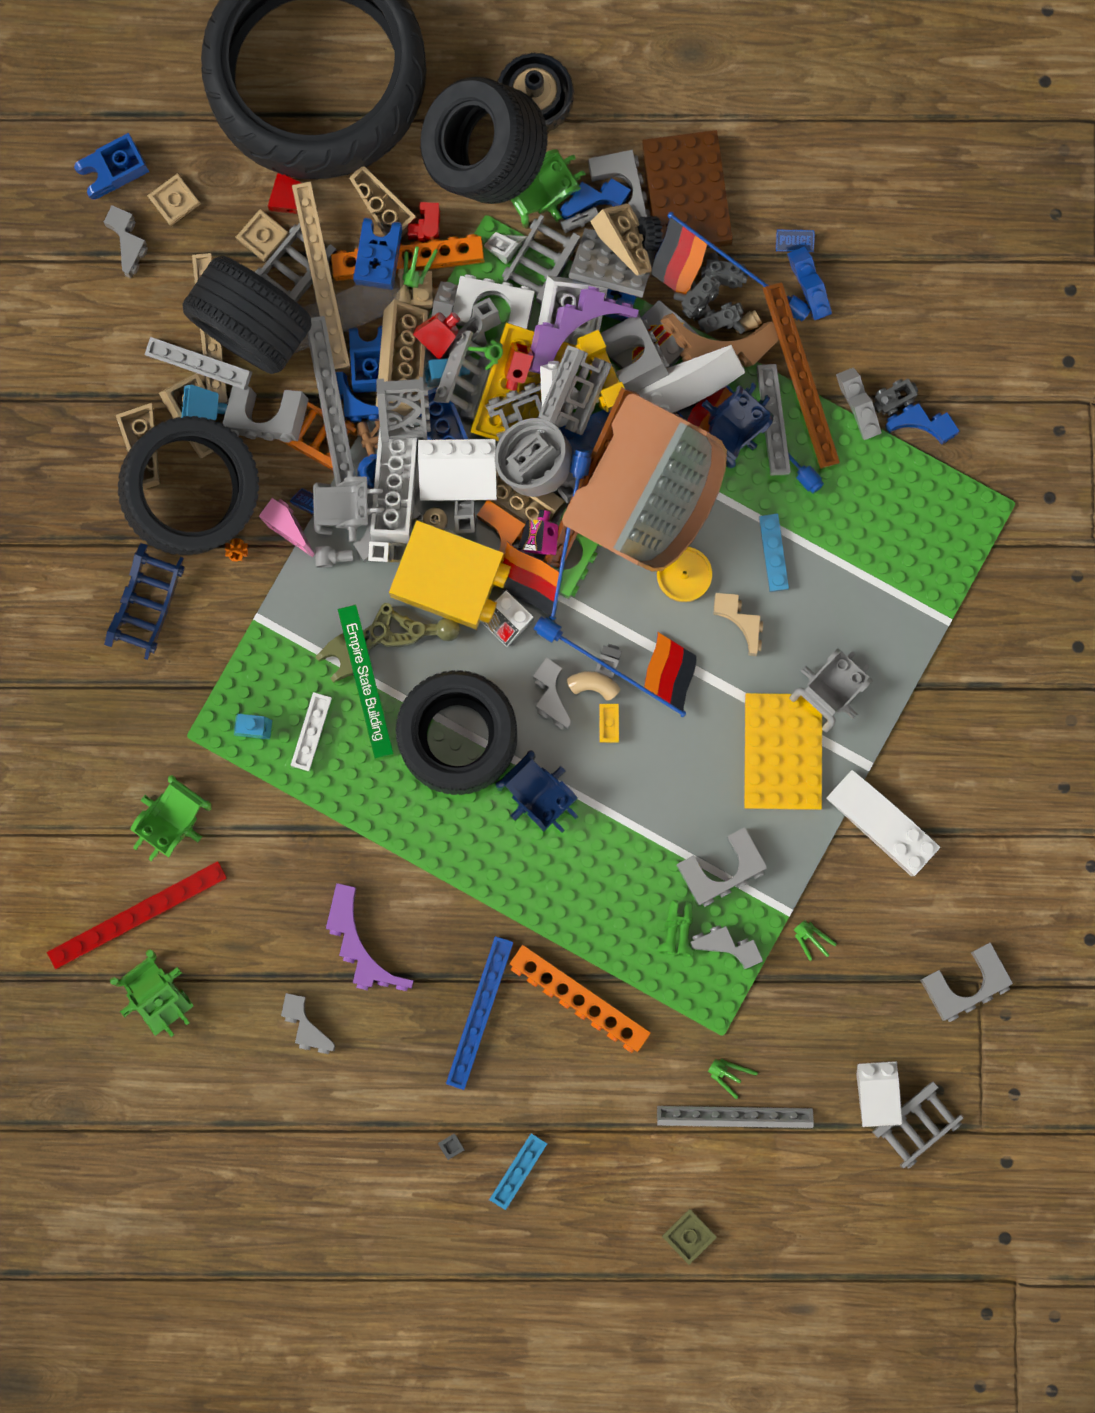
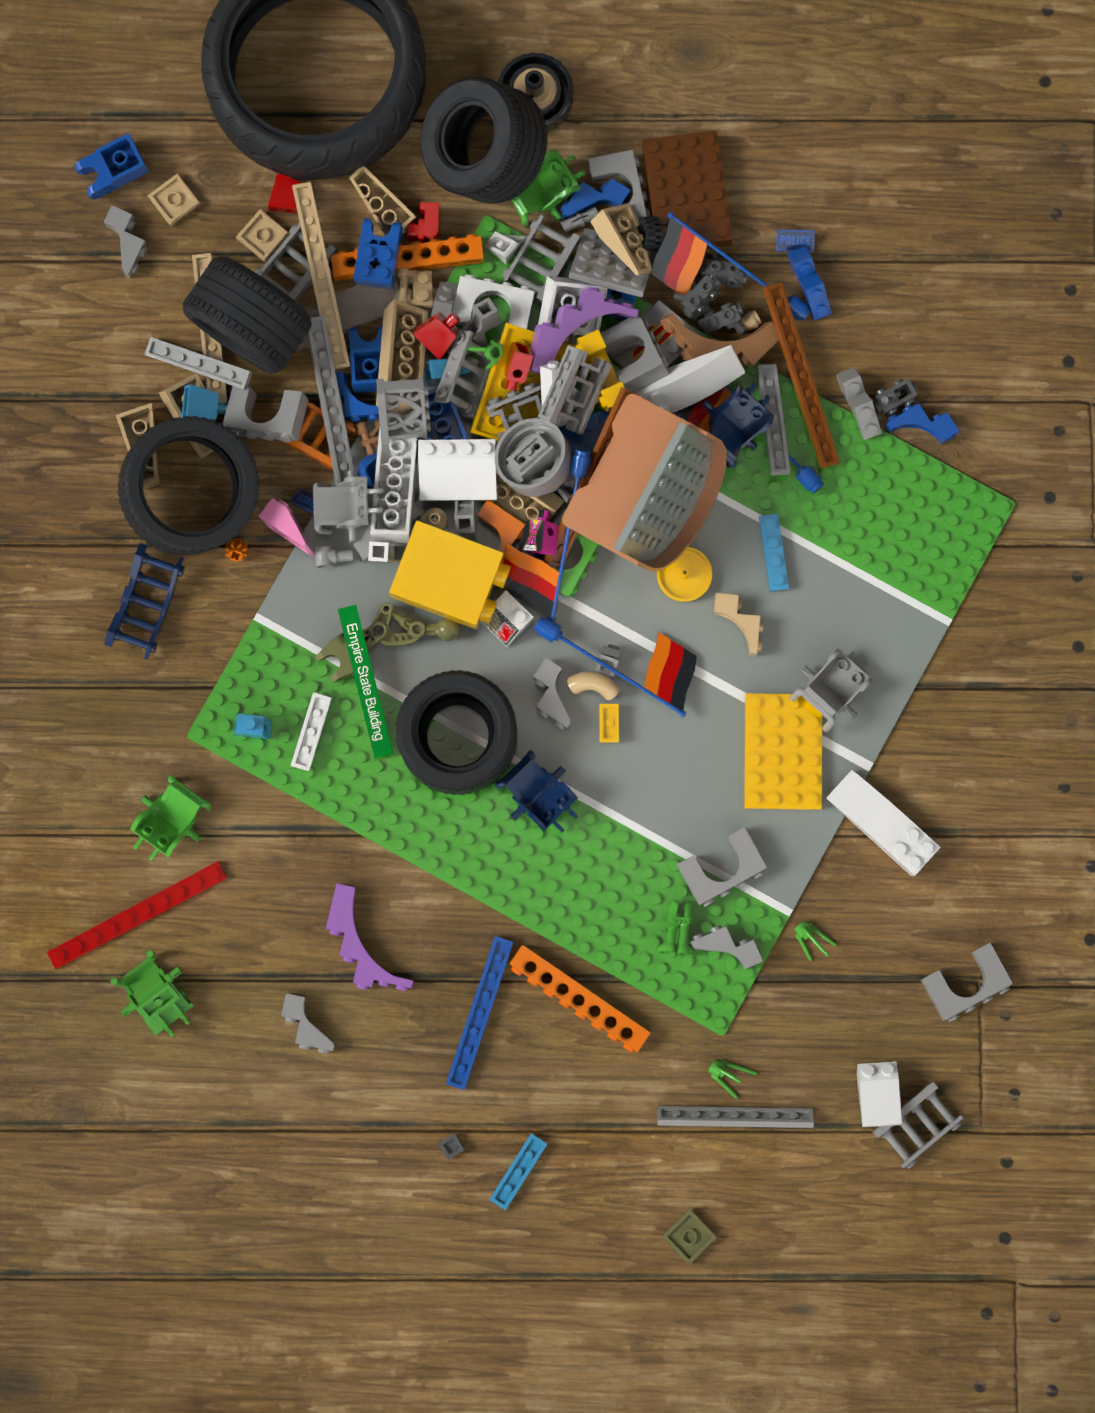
(411, 277): bright green plant -> none

